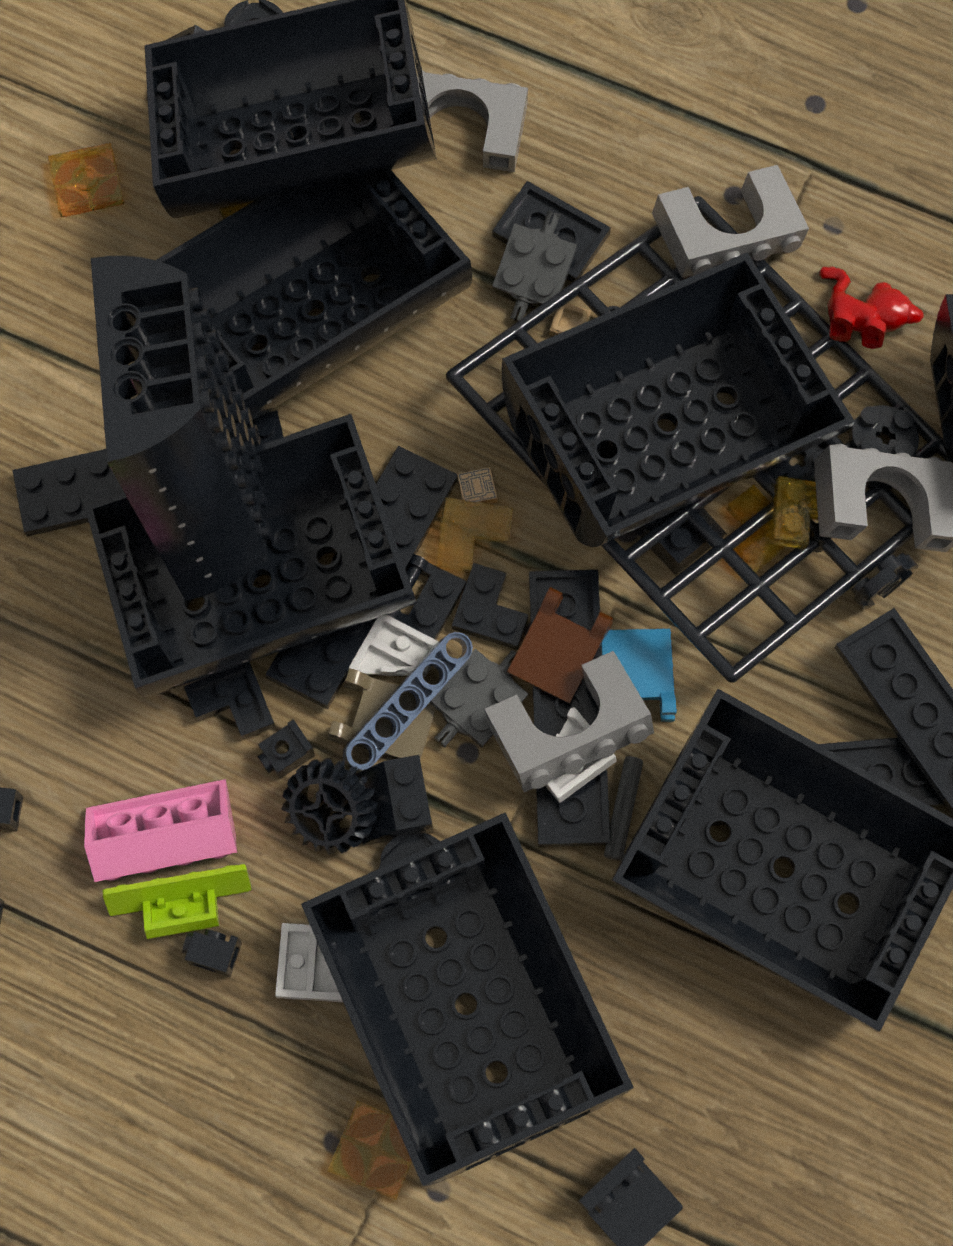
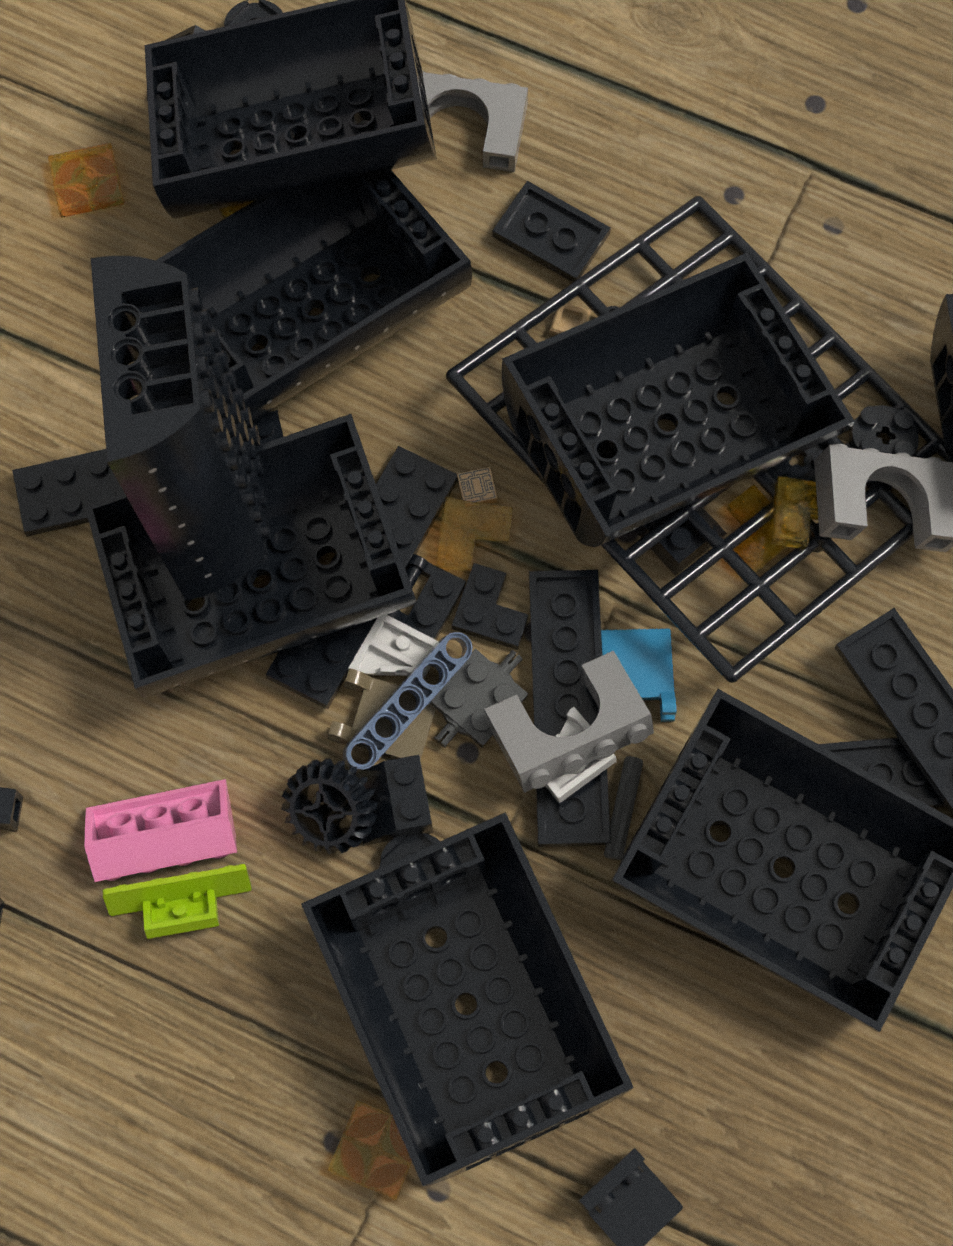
(212, 951): black brick -> none
(232, 690): black plate -> none
(298, 753): black brick -> none
(302, 967): white wing -> none
(534, 265): dark grey plate -> none
(557, 649): reddish brown flag -> none
(700, 246): light grey arch -> none
(883, 312): red animal -> none
(892, 574): black plate -> none

